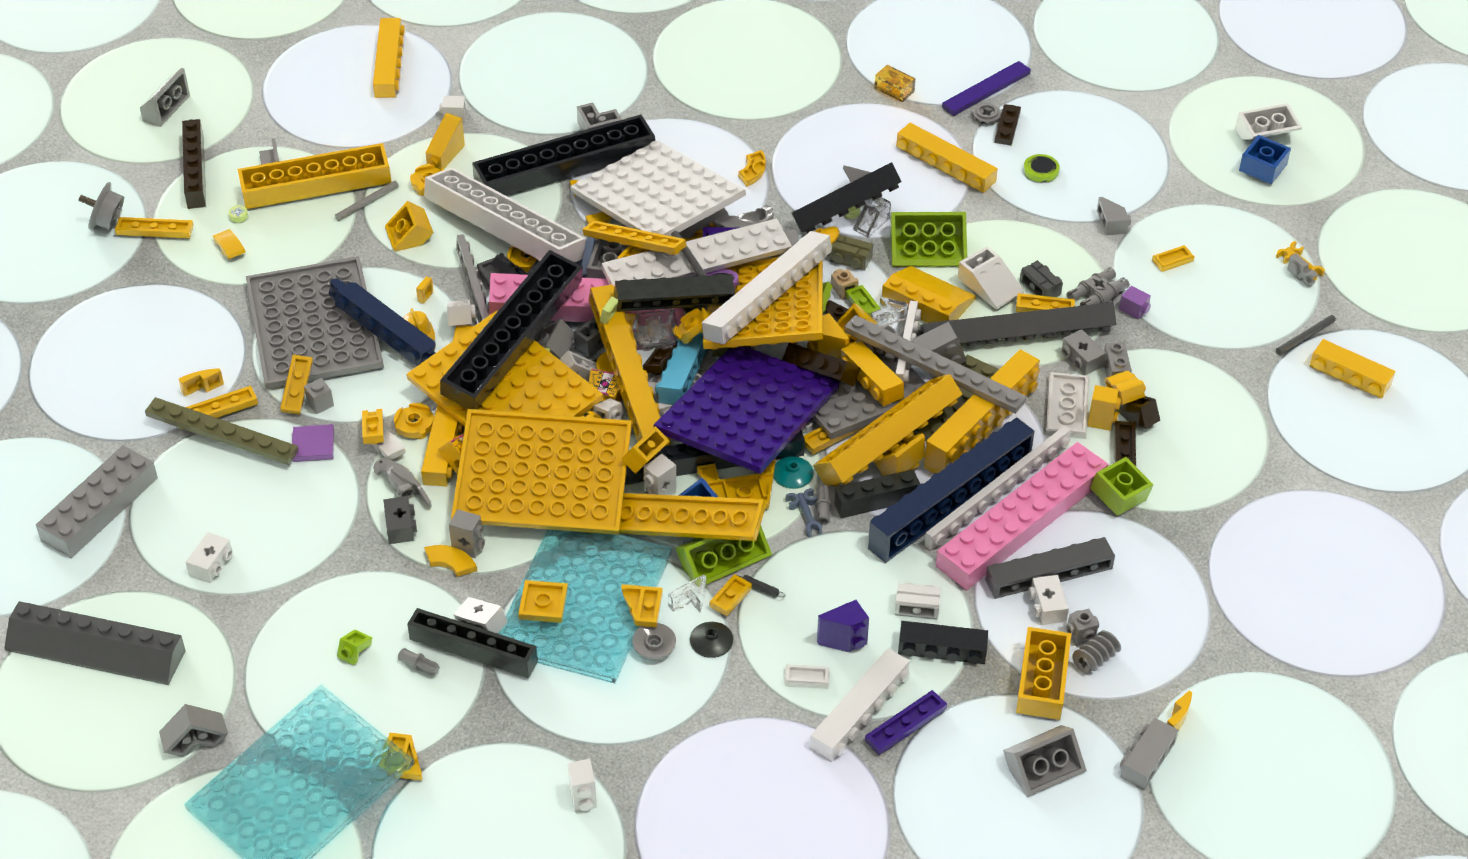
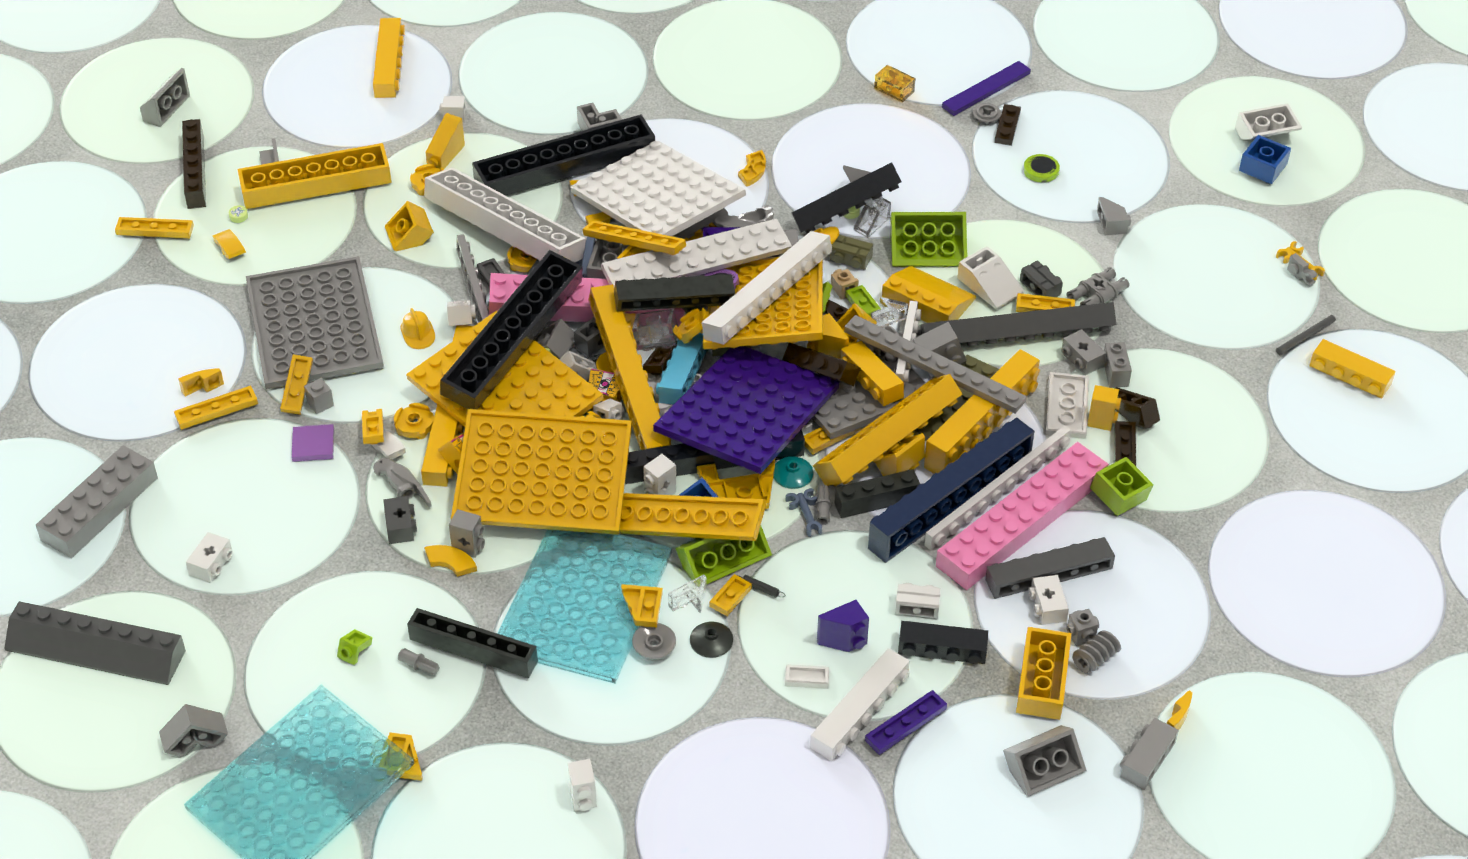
(105, 209): light grey piece -> none
(222, 431): olive plate -> none
(365, 201): light grey bar -> none
(382, 321): dark blue hinge -> none
(424, 290): yellow tile -> none
(482, 615): white brick -> none
(506, 266): black piece -> none
(543, 601): yellow plate -> none
(609, 310): yellowish green tile -> none
(645, 450): yellow brick -> none
(690, 257): dark grey bar -> none
(946, 157): yellow brick -> none
(1128, 384): yellow brick -> none
(1135, 302): medium lavender brick -> none
(1173, 258): yellow tile -> none

